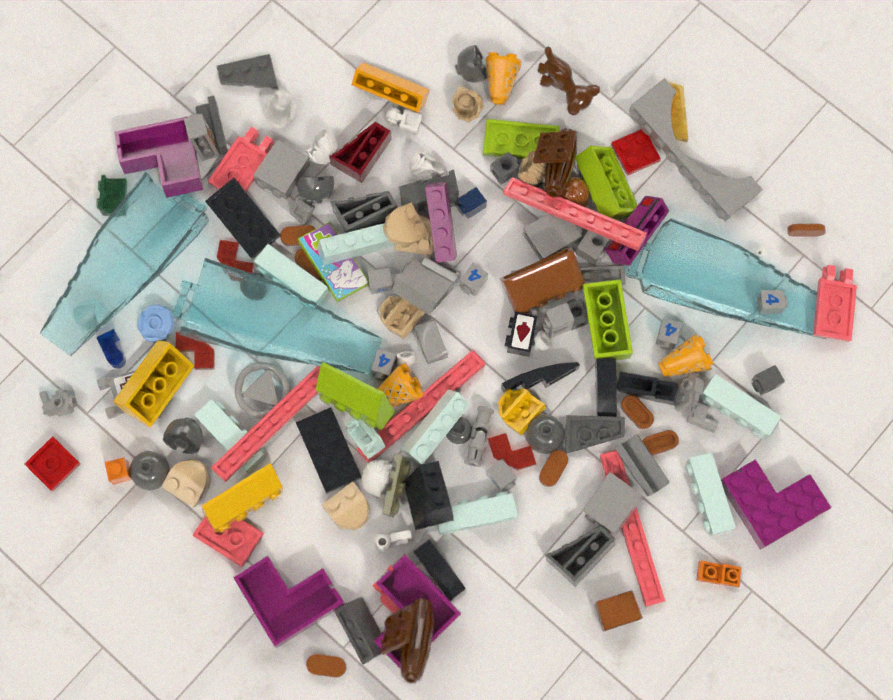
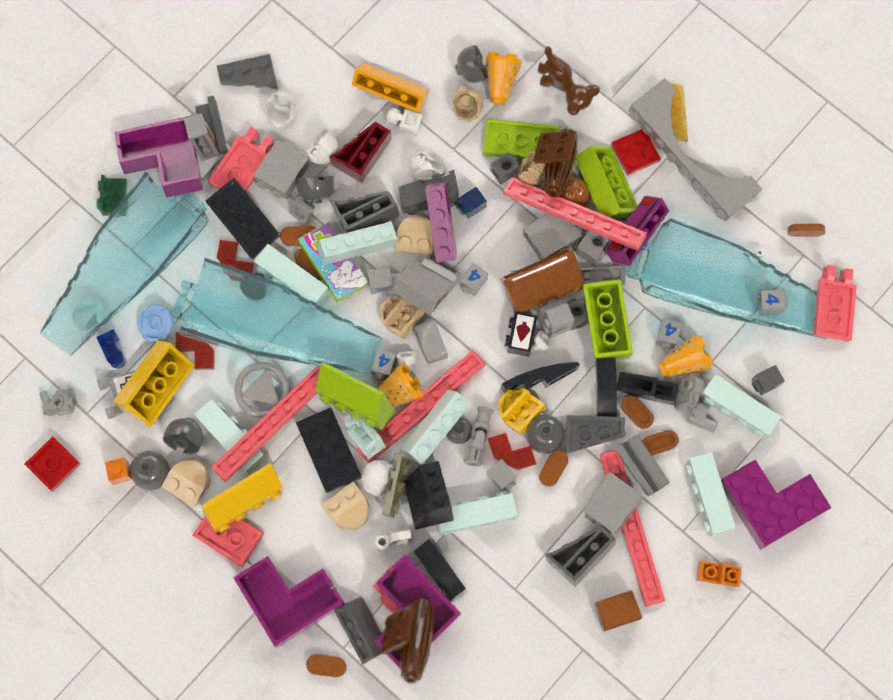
(404, 226): tan slope -> none

